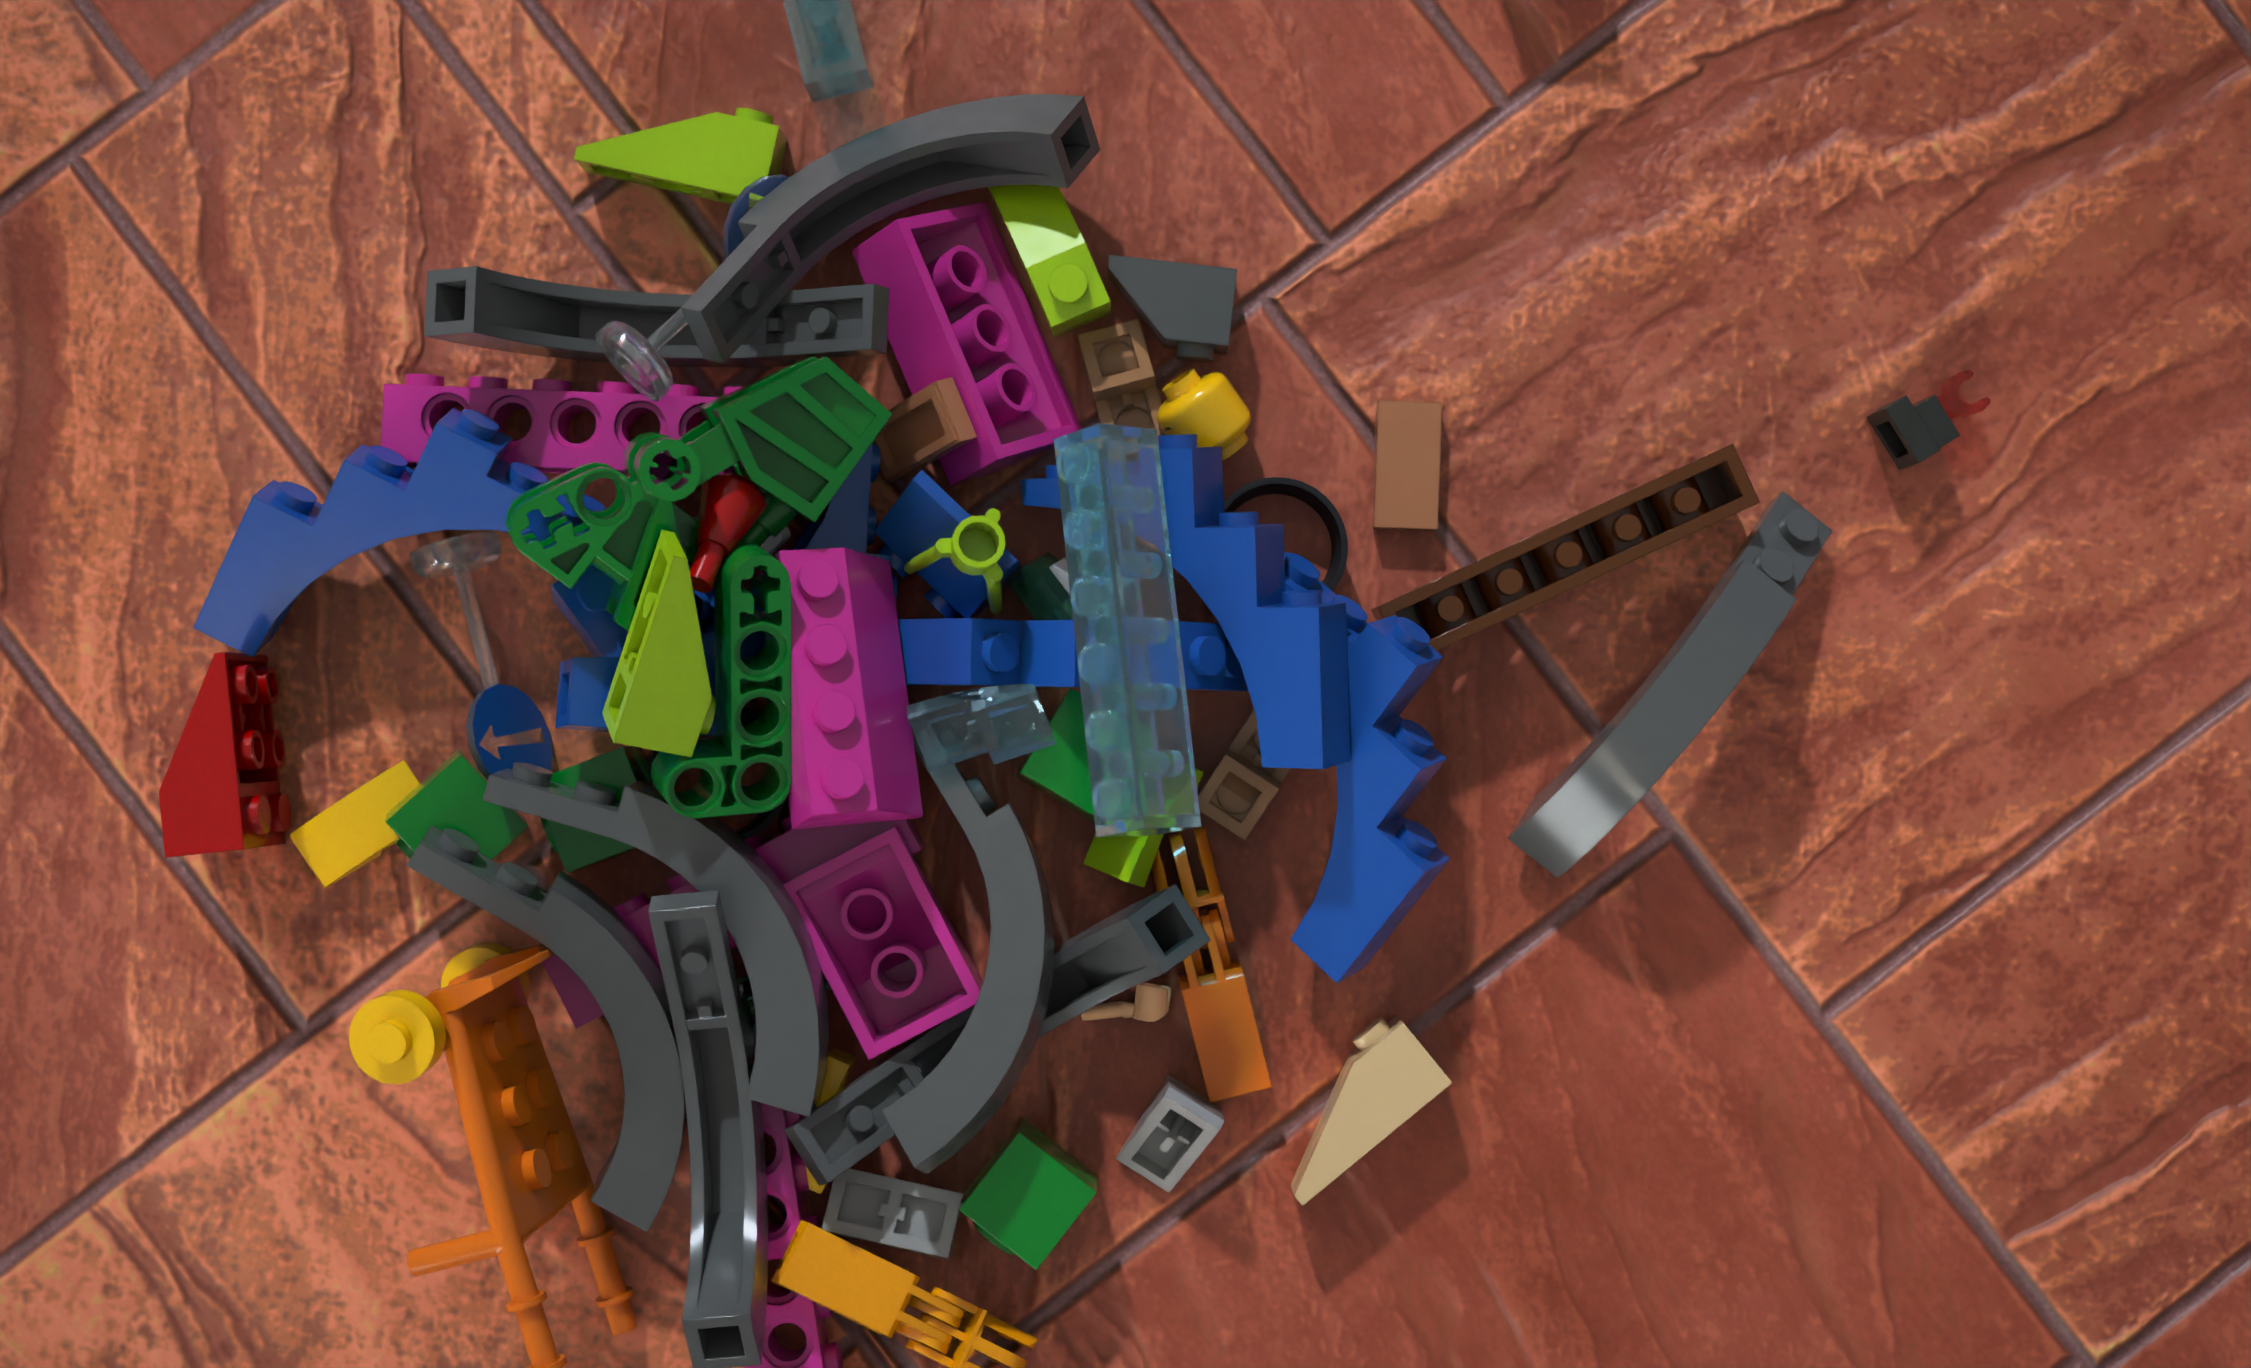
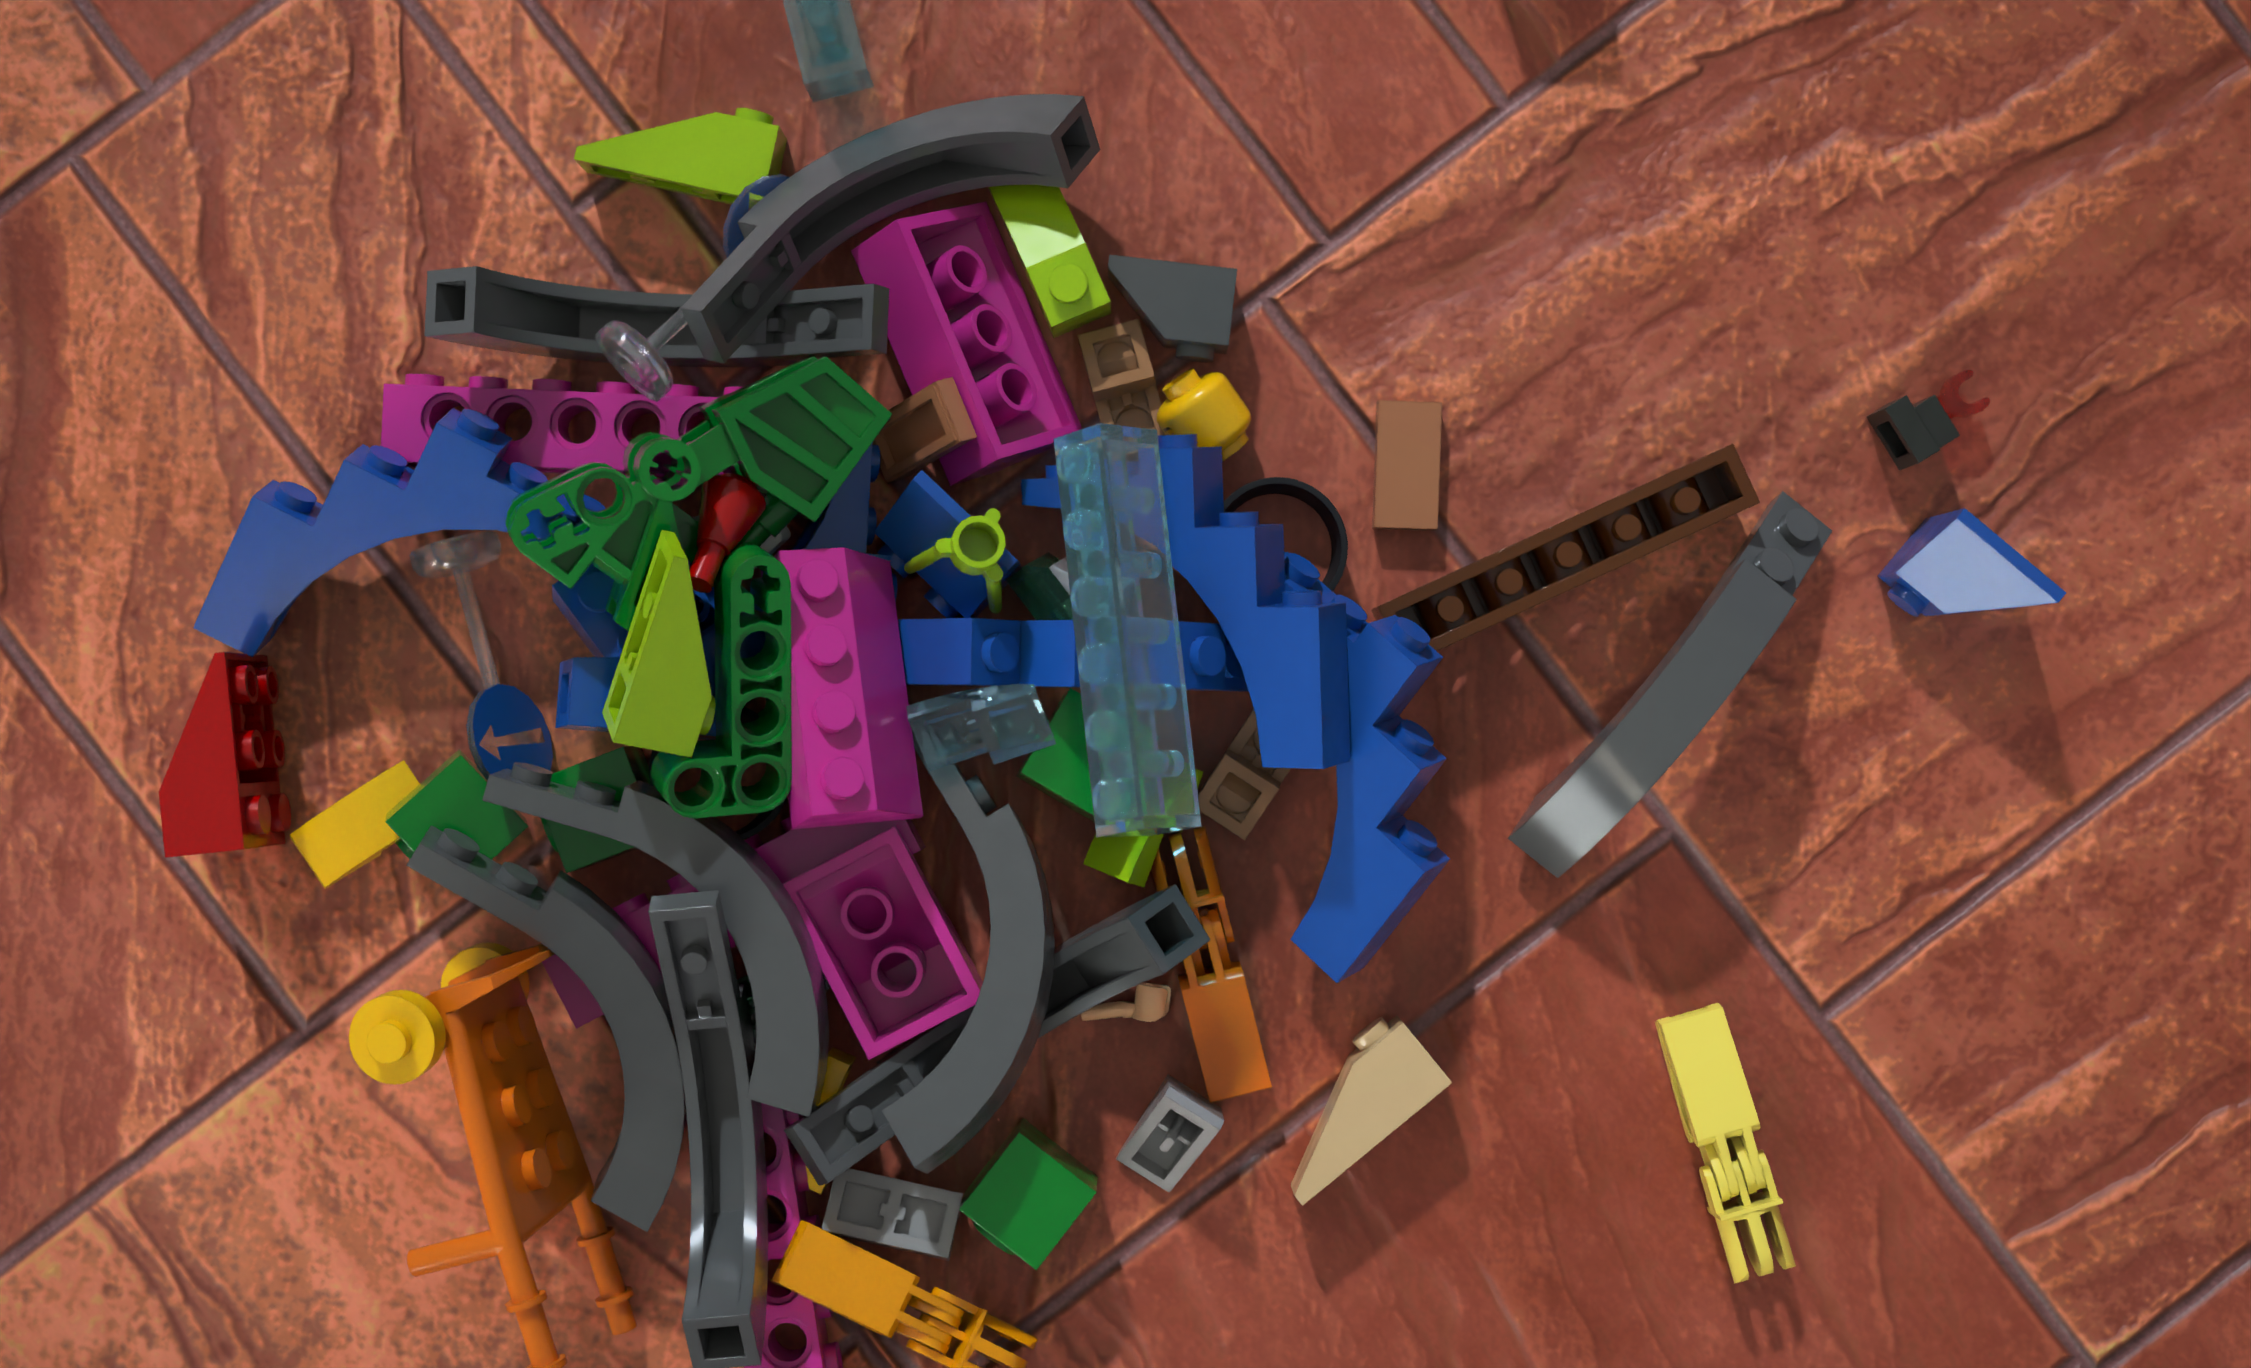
(1721, 1122): none -> light yellow arm
(1963, 568): none -> slope

